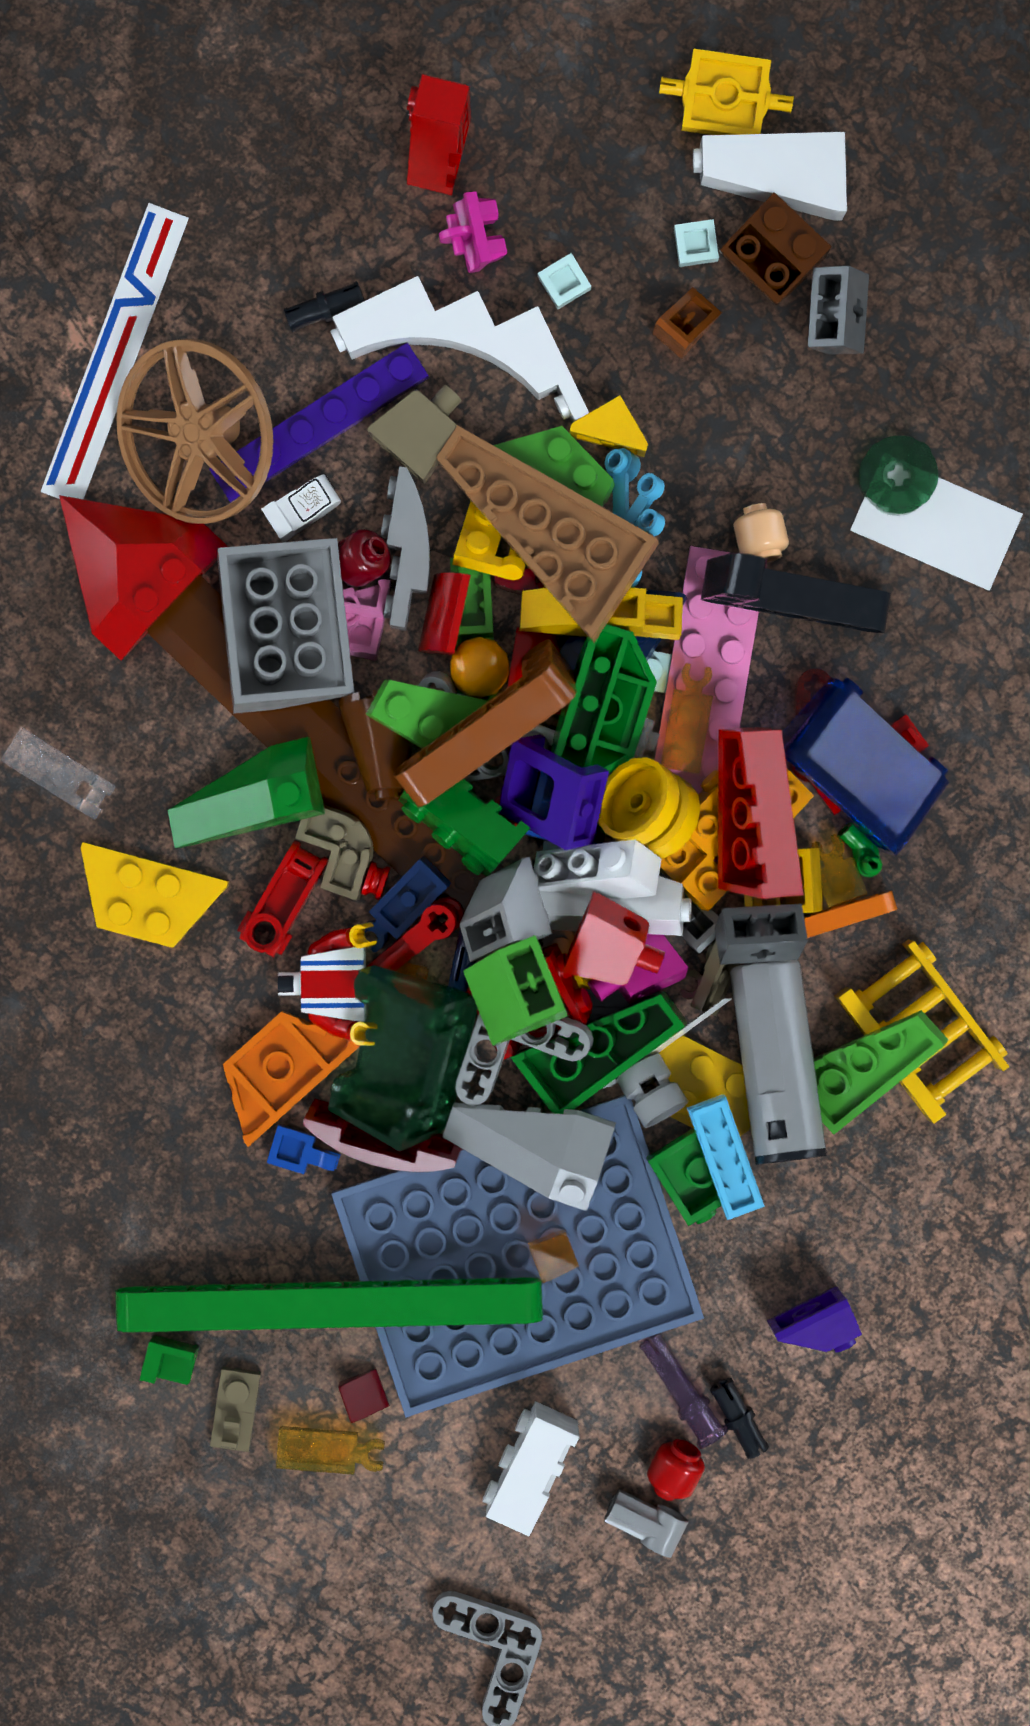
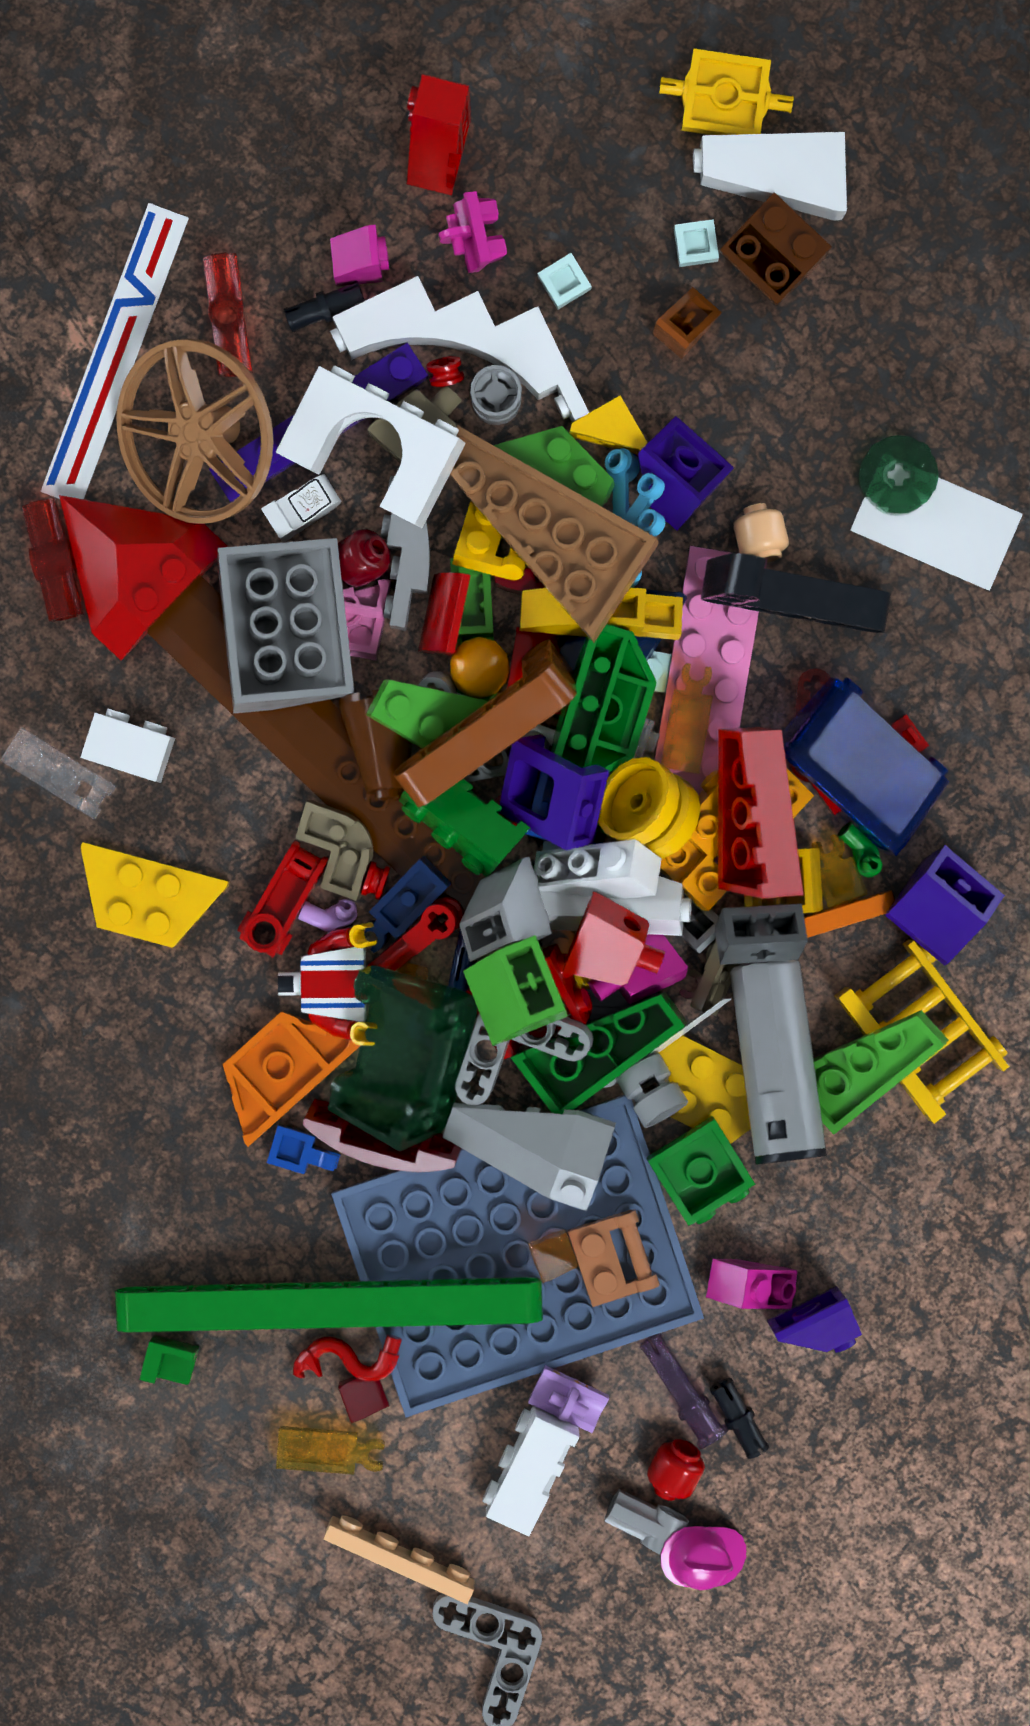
(52, 560): none -> clear red piece
(128, 746): none -> white brick
(225, 291): none -> clear red piece
(235, 1409): dark tan plate -> none
(260, 793): green wedge -> none
(332, 918): none -> lavender arm
(336, 402): none -> white arch
(359, 256): none -> dark pink slope
(384, 1366): none -> red animal
(413, 1564): none -> light nougat plate
(445, 371): none -> red bush
(496, 394): none -> light grey wheel
(568, 1399): none -> lavender hips
(600, 1261): none -> nougat plate
(688, 470): none -> dark purple slope
(703, 1556): none -> dark pink piece
(725, 1156): medium azure plate -> none
(751, 1284): none -> dark pink slope
(838, 310): dark grey brick -> none
(944, 904): none -> dark purple slope

